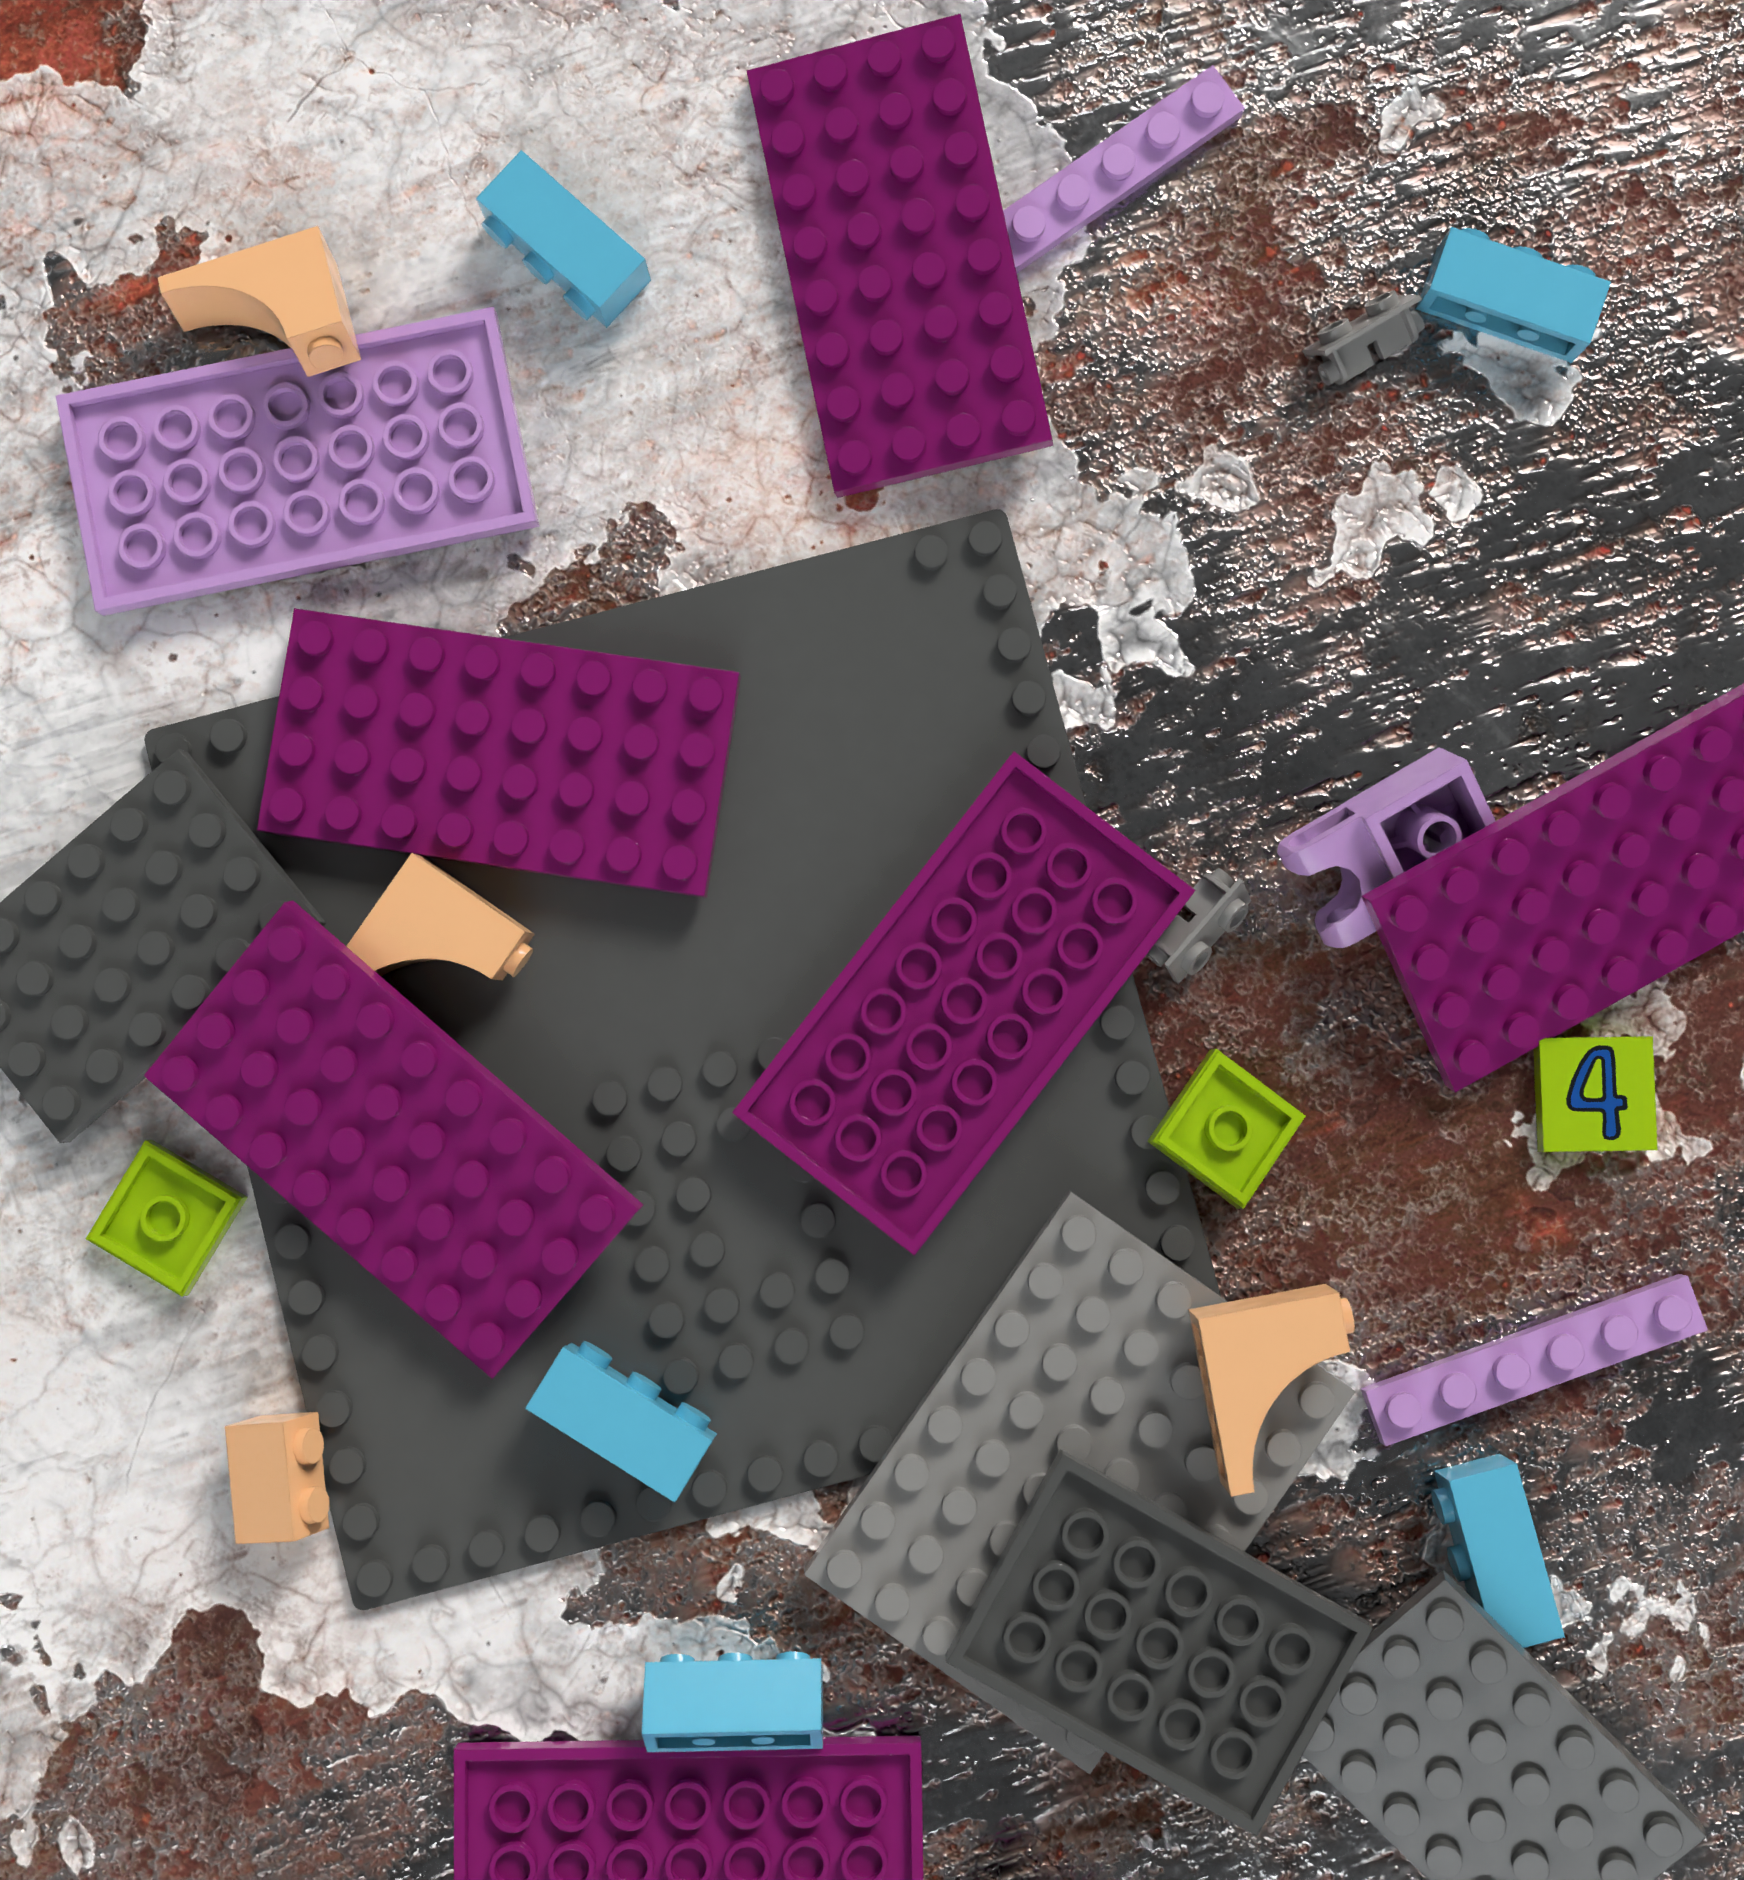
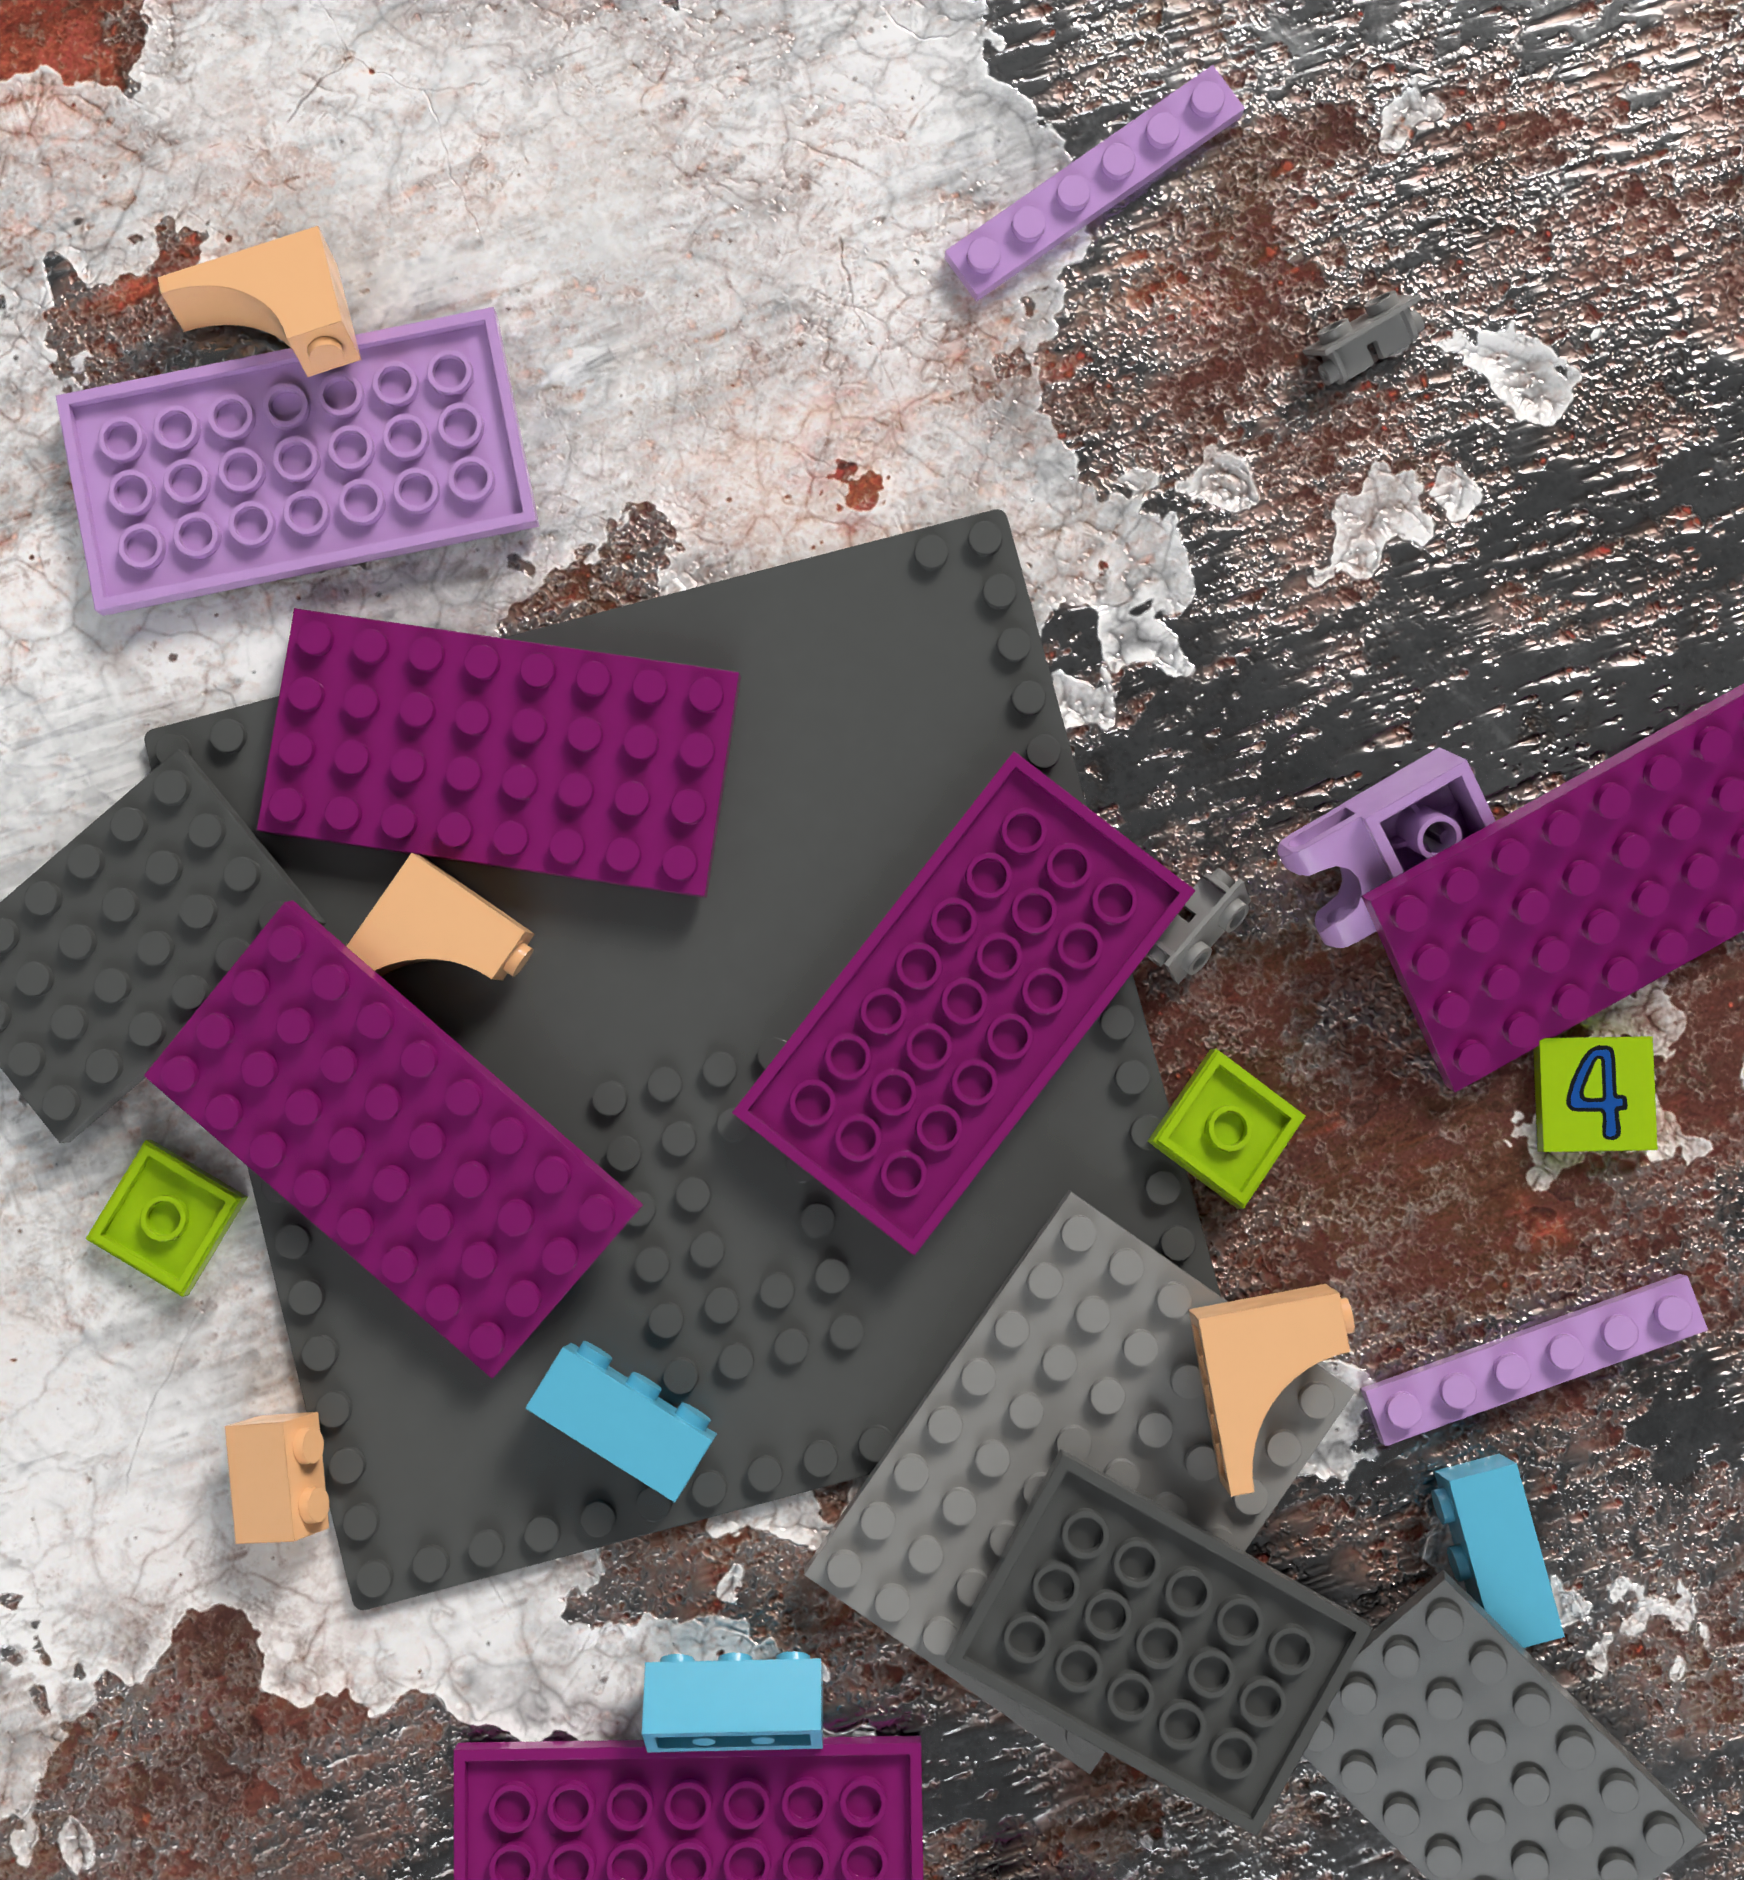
(562, 240): medium azure brick -> none
(899, 257): magenta plate -> none
(1513, 294): medium azure brick -> none

